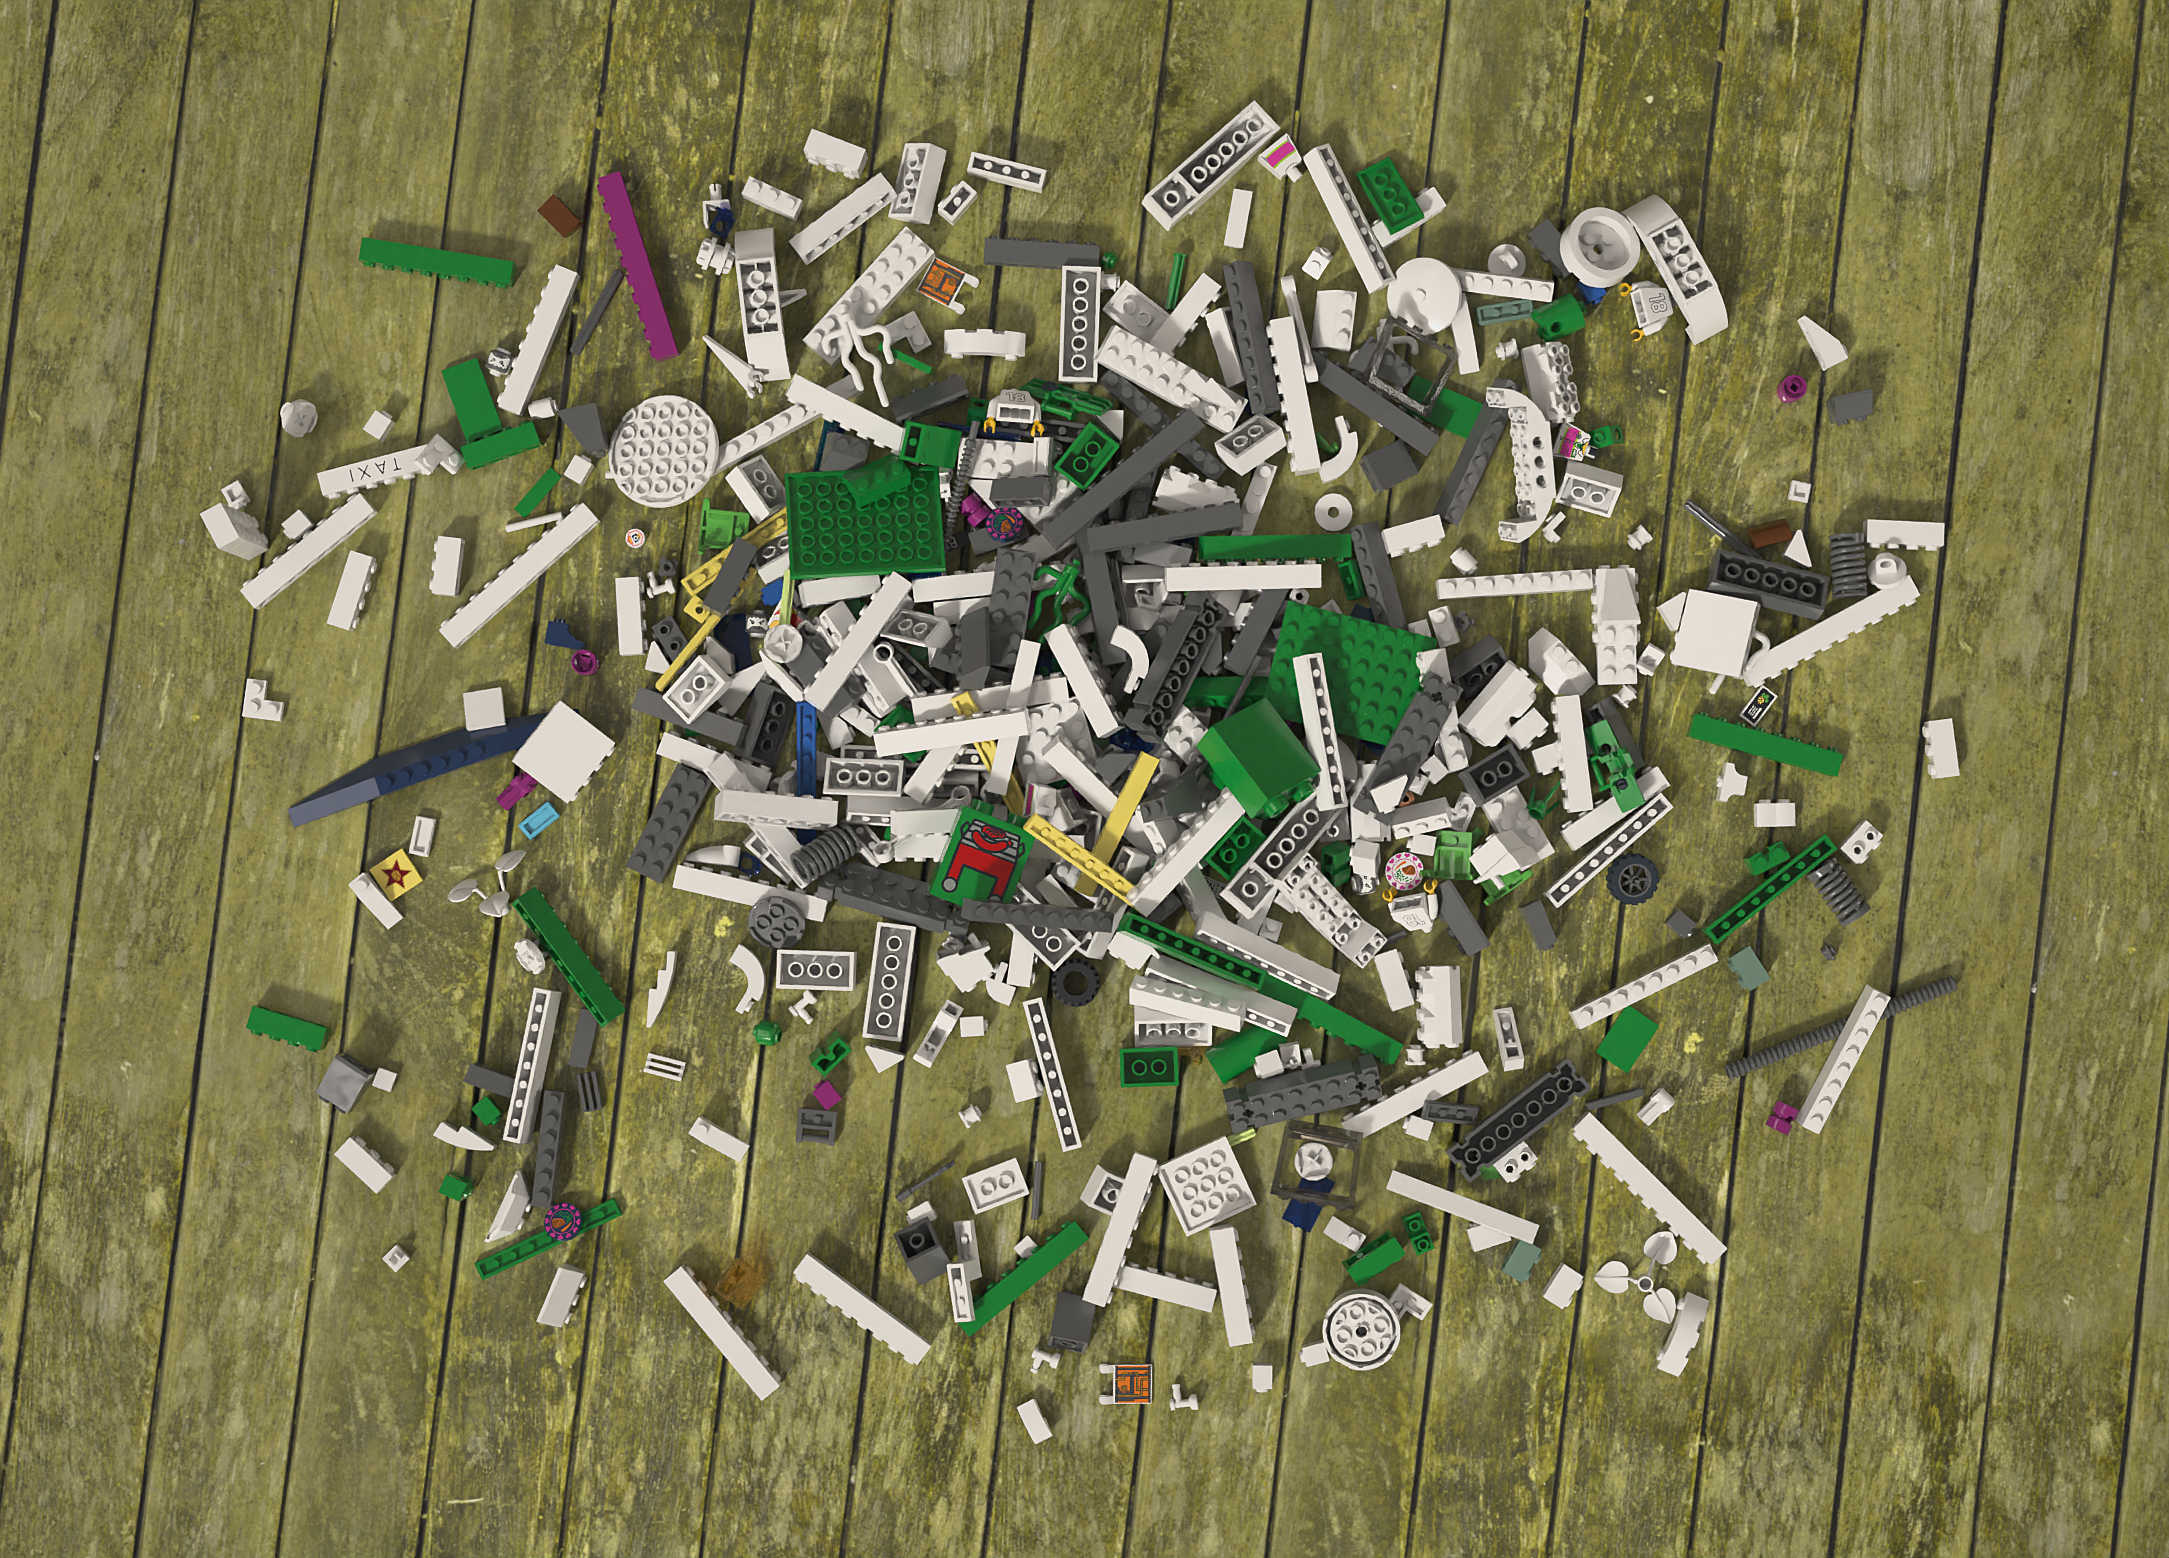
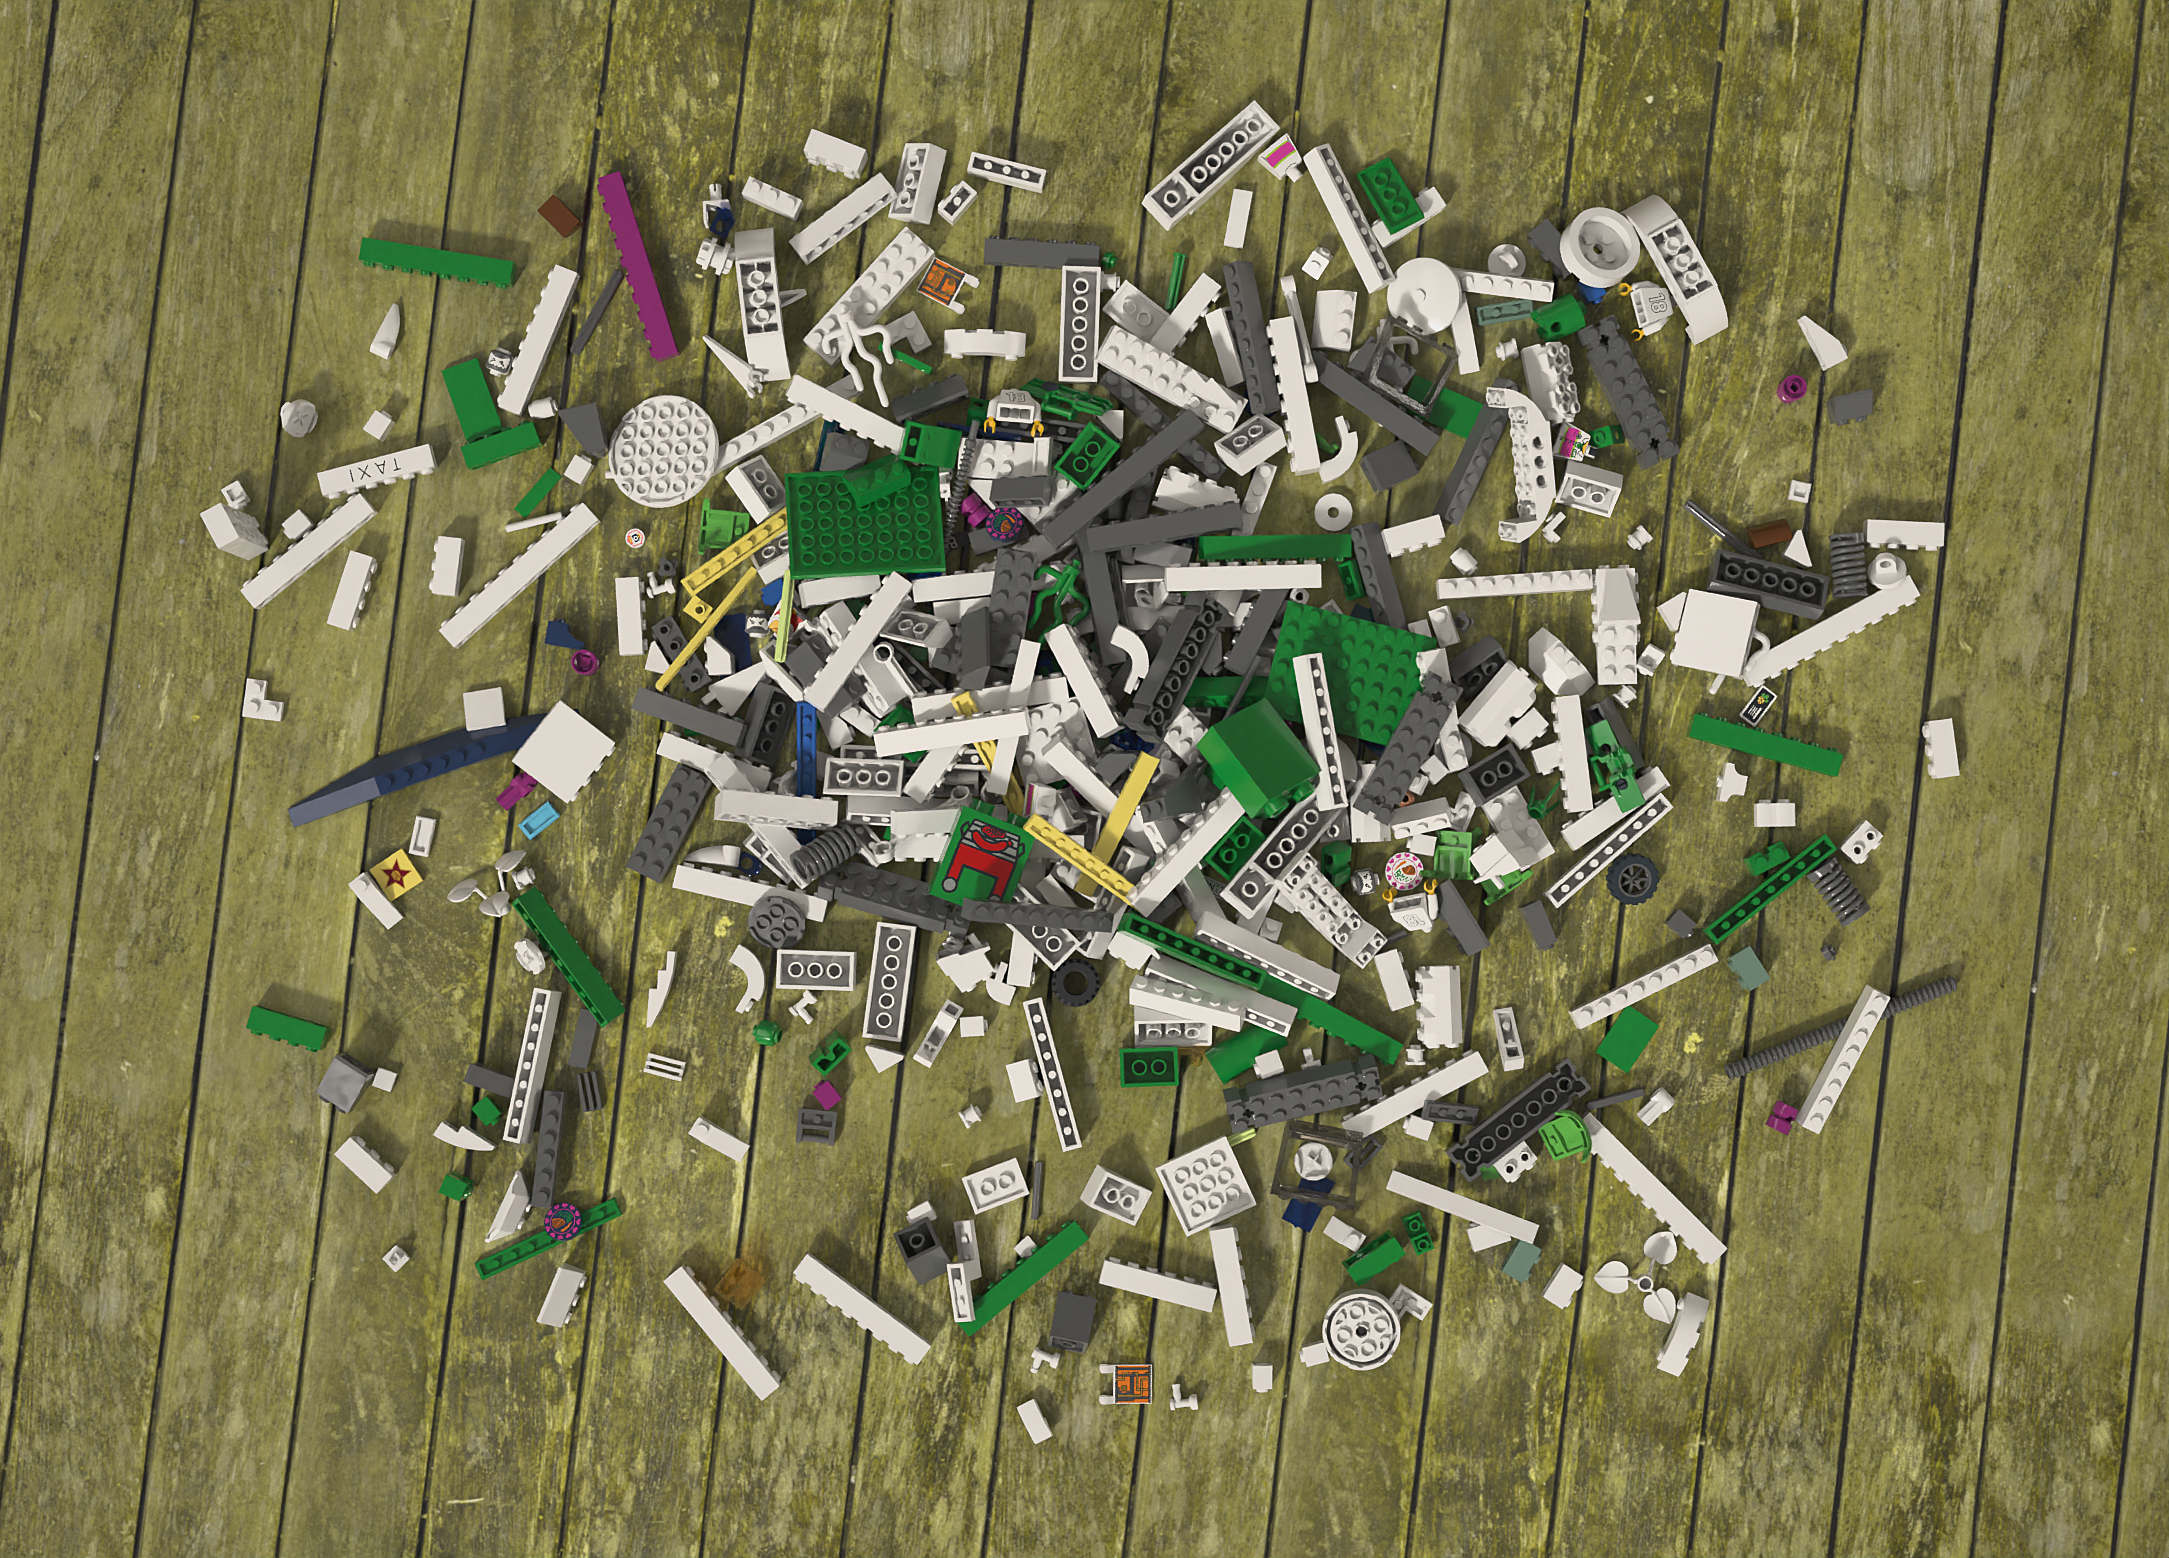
(386, 337): none -> white piece
(438, 452): white plate -> none
(523, 877): none -> white brick
(697, 688): white slope -> none
(729, 577): dark grey brick -> none
(783, 643): white tile -> none
(906, 1193): dark grey piece -> none
(1119, 1229): white brick -> none
(1290, 1055): white bracket -> none
(1364, 1151): none -> dark grey tile
(1365, 858): white brick -> none
(1389, 793): white slope -> none
(1566, 1136): none -> bright green piece
(1627, 392): none -> dark grey brick

